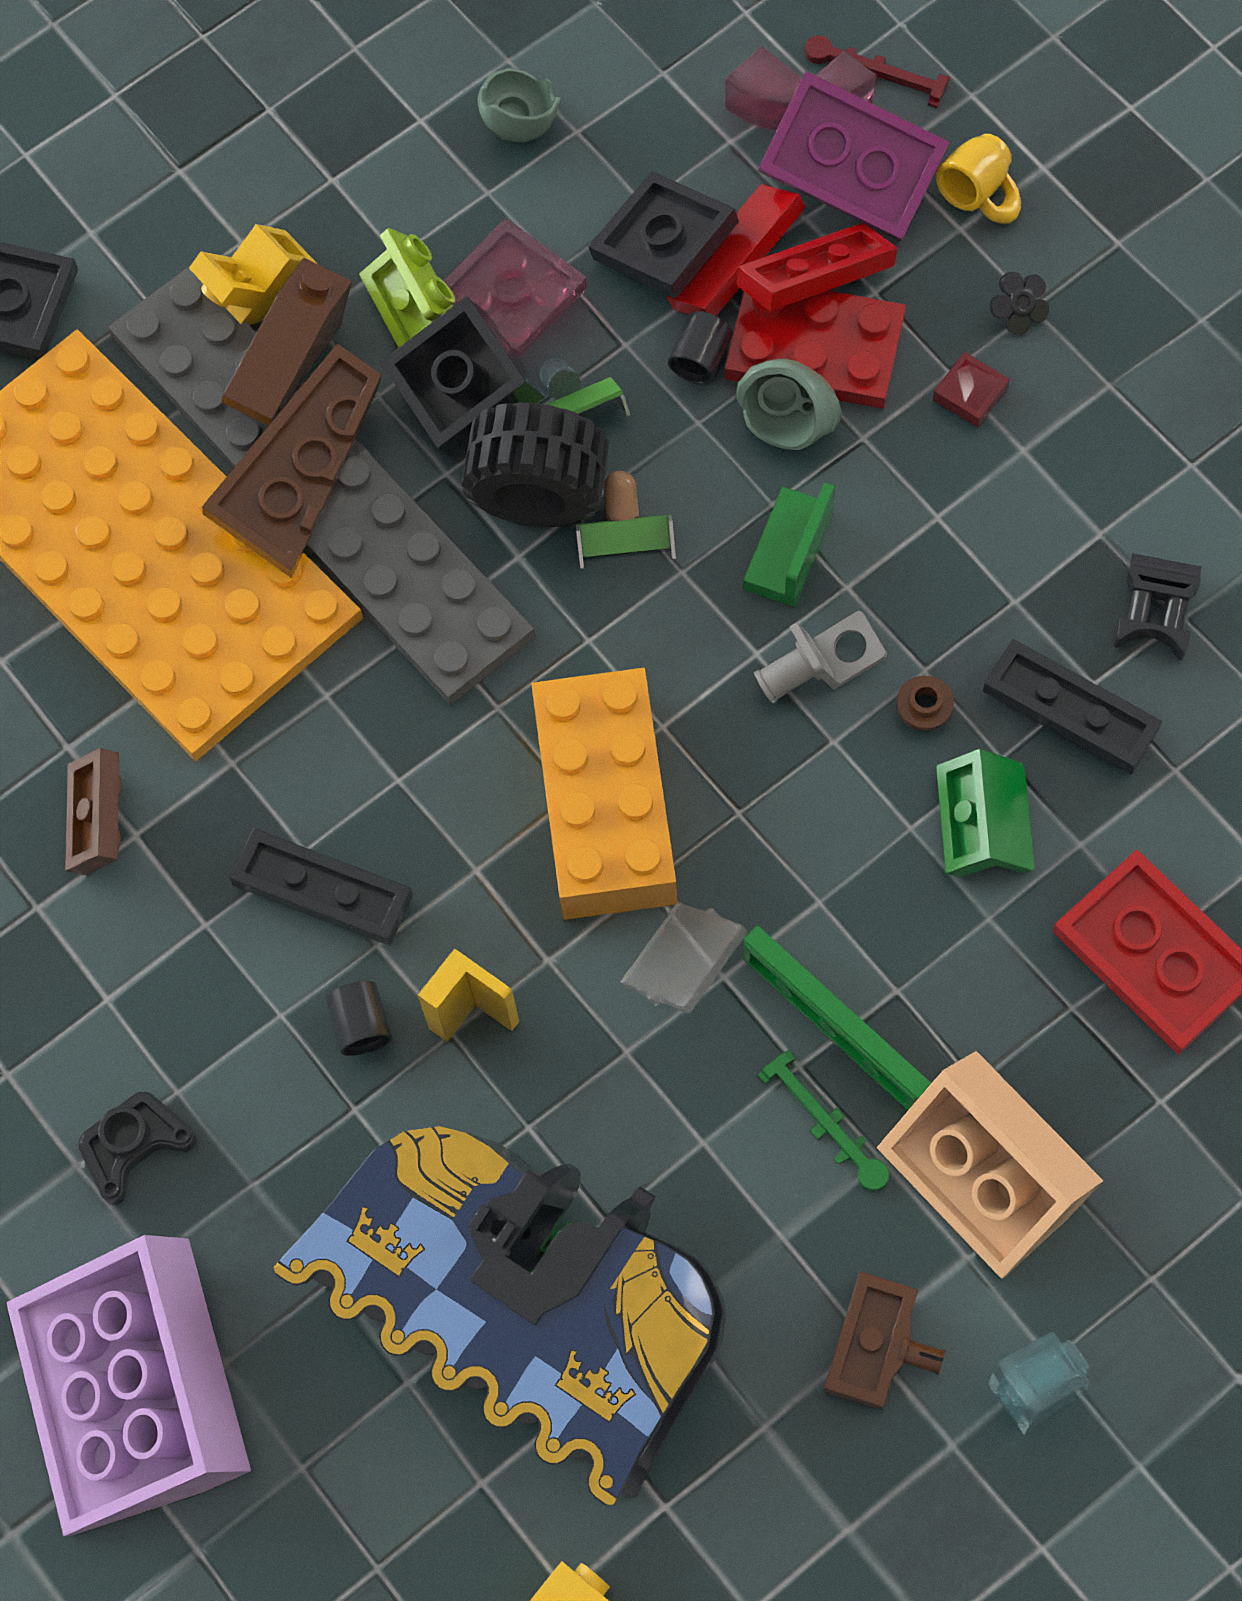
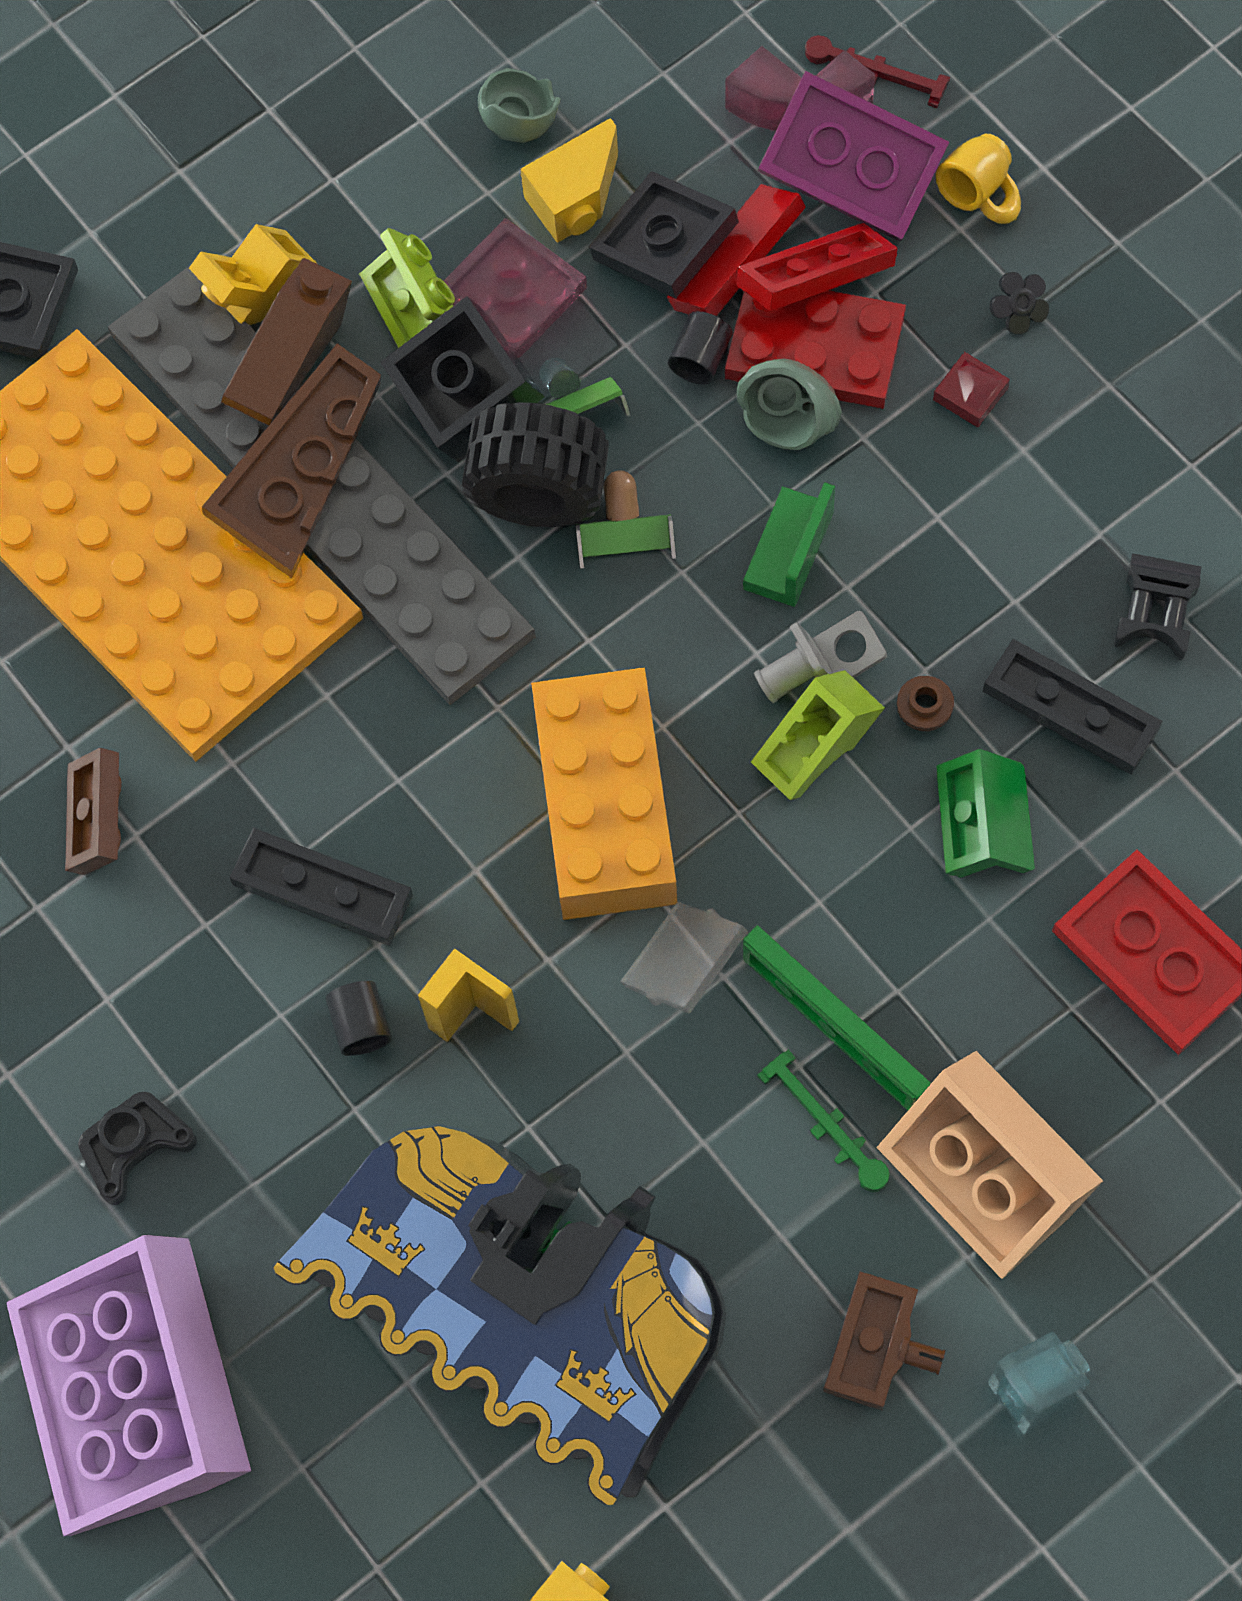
(573, 181): none -> yellow slope
(816, 732): none -> lime arch

